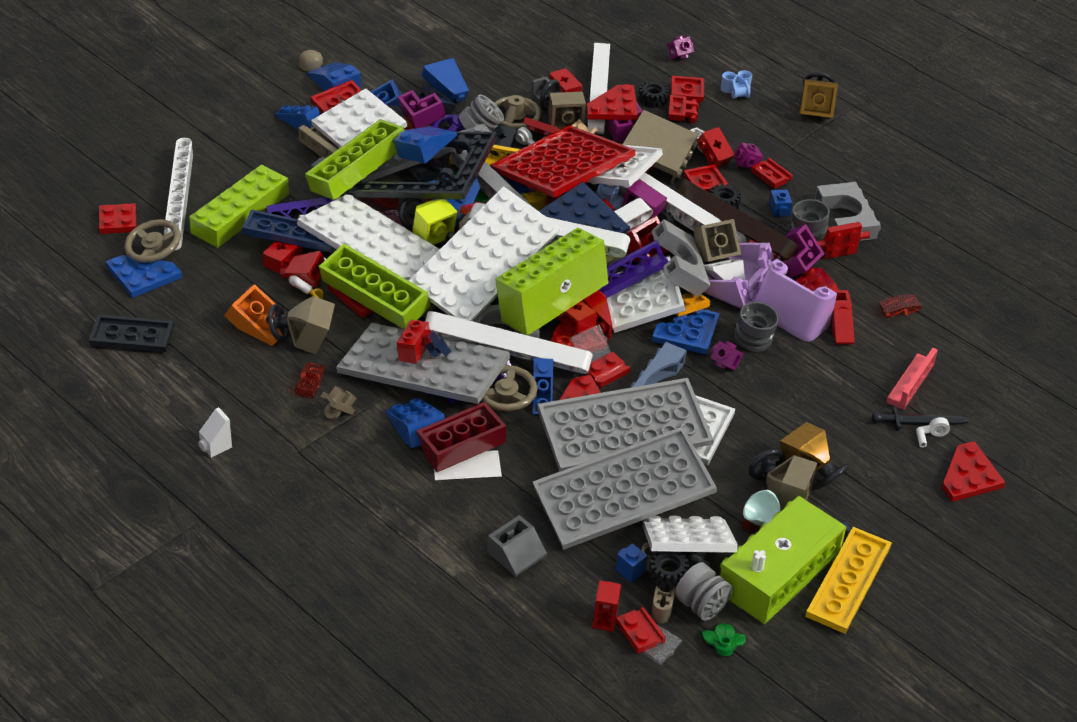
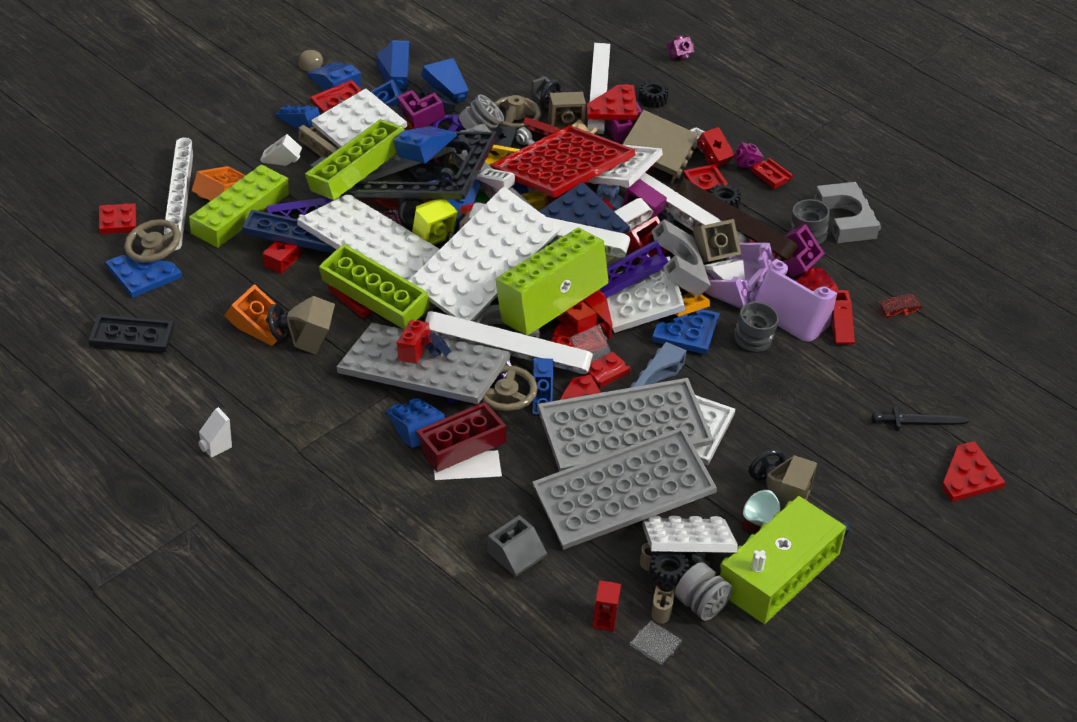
(213, 182): none -> orange slope
(282, 152): none -> white slope
(305, 273): red torso -> none
(310, 380): clear red slope -> none
(339, 402): dark tan hips -> none
(394, 63): none -> blue slope
(497, 178): none -> white slope
(567, 81): red brick -> none
(631, 562): blue brick -> none
(640, 630): red plate -> none
(681, 108): red plate -> none
(688, 86): red plate -> none
(724, 639): green plate -> none
(726, 355): magenta brick -> none
(735, 84): light blue piece -> none
(780, 203): blue brick -> none
(811, 444): pearl gold piece -> none
(818, 96): pearl gold piece -> none
(842, 240): red plate -> none
(848, 580): yellow plate -> none
(911, 379): coral fence -> none
(937, 427): white plate -> none

